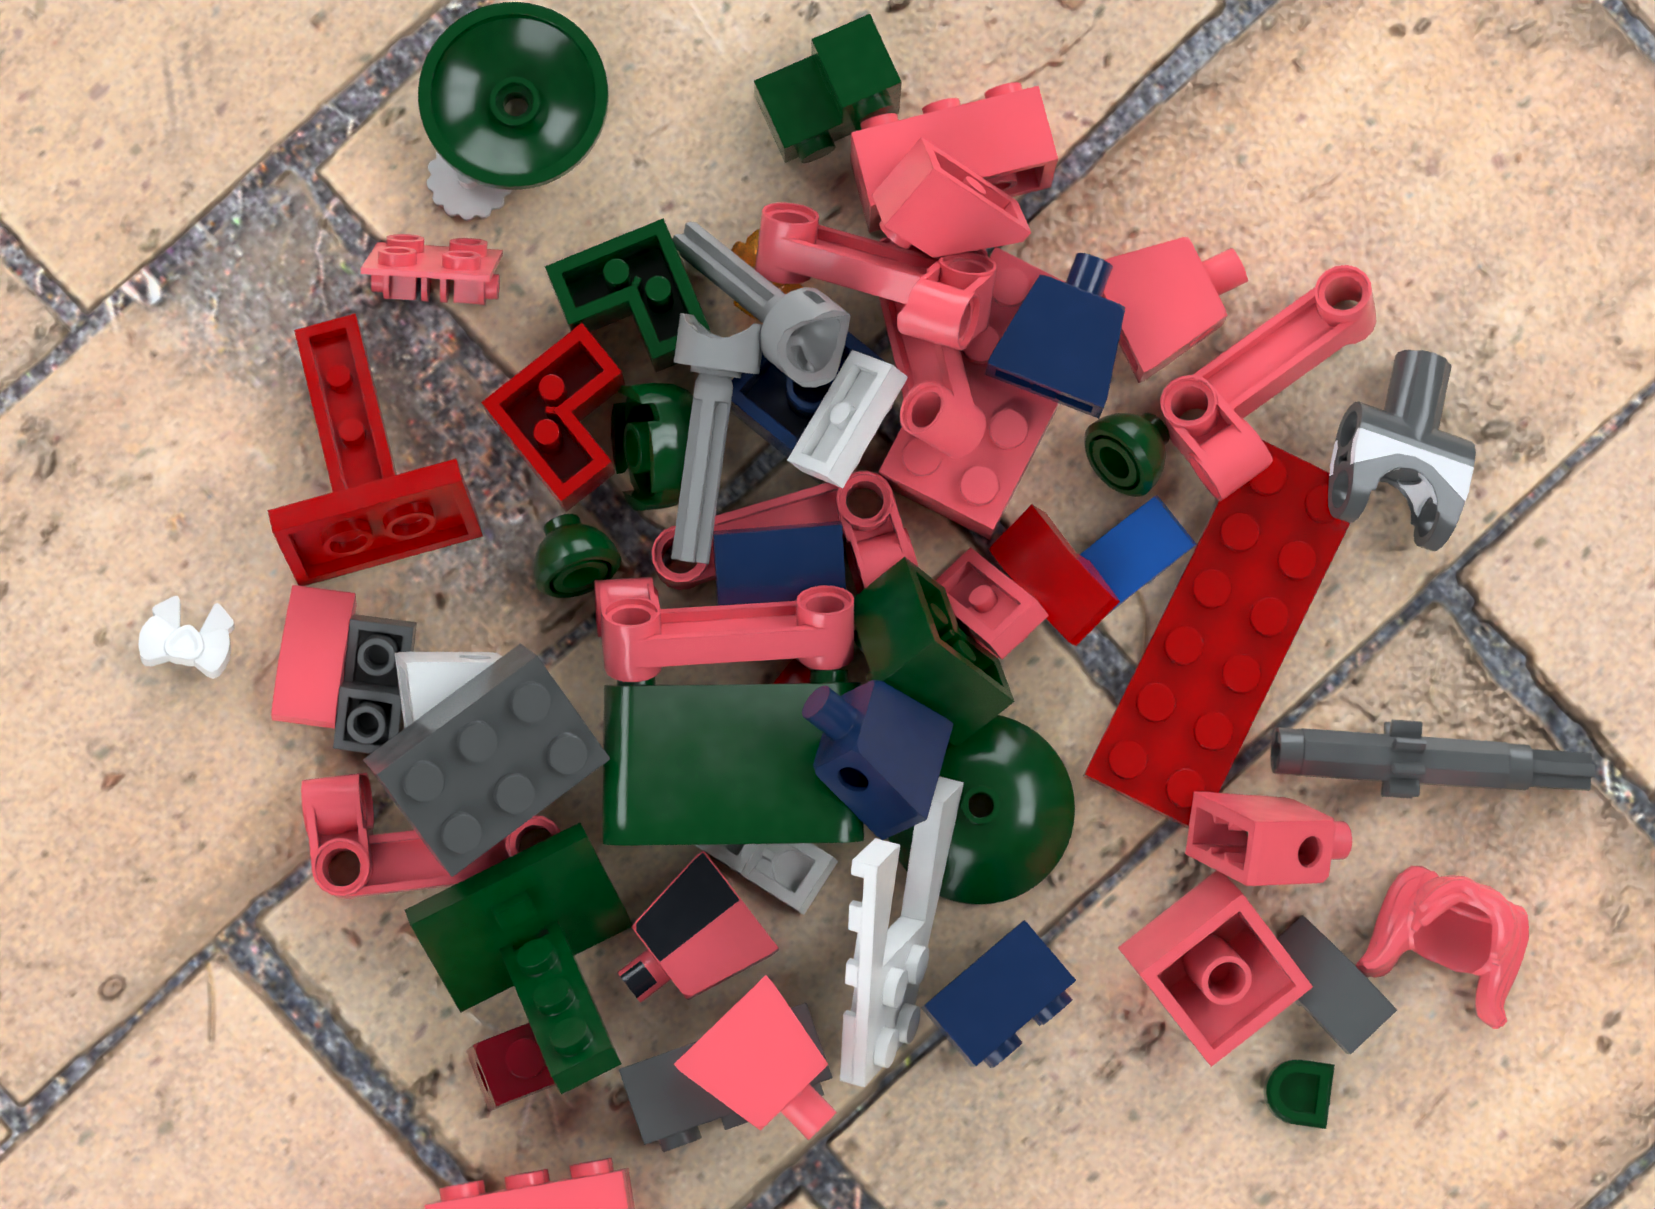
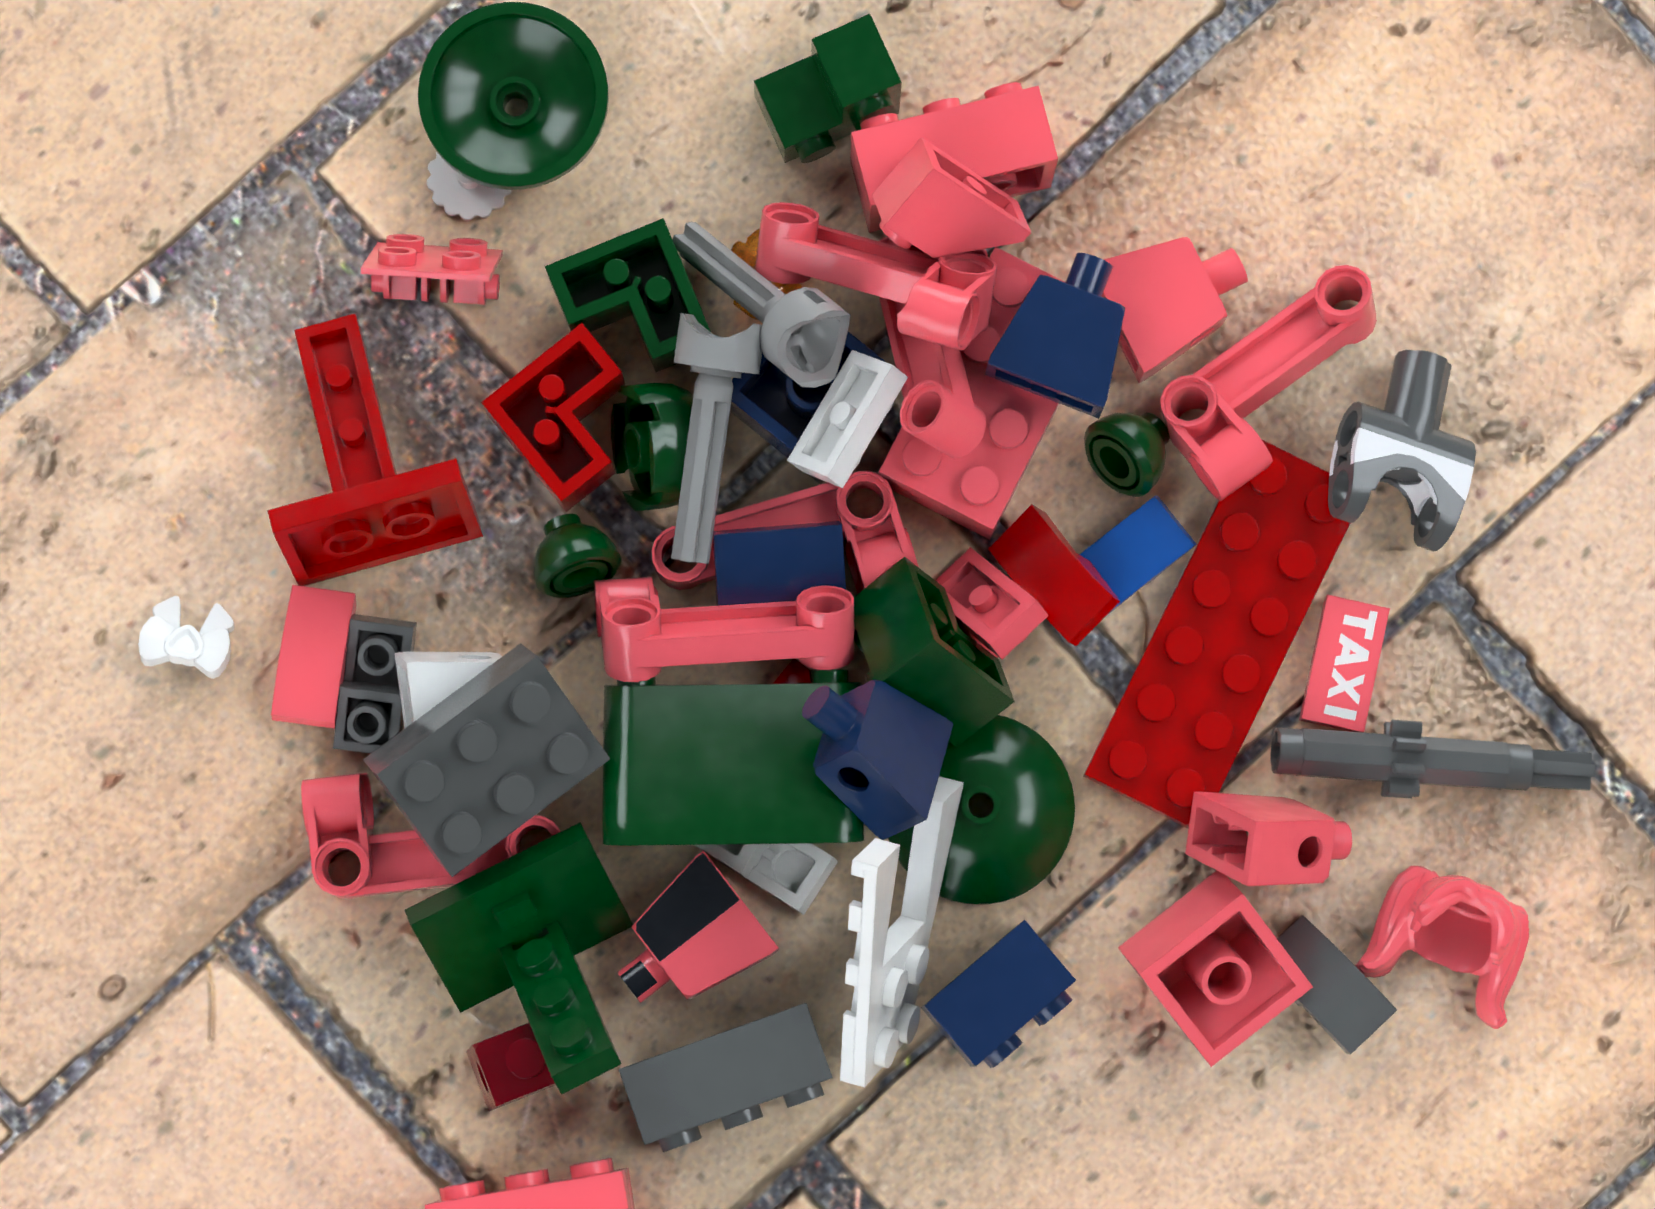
(761, 1063): coral torso -> none
(1300, 1092): dark green tile -> none
(1344, 664): none -> coral tile

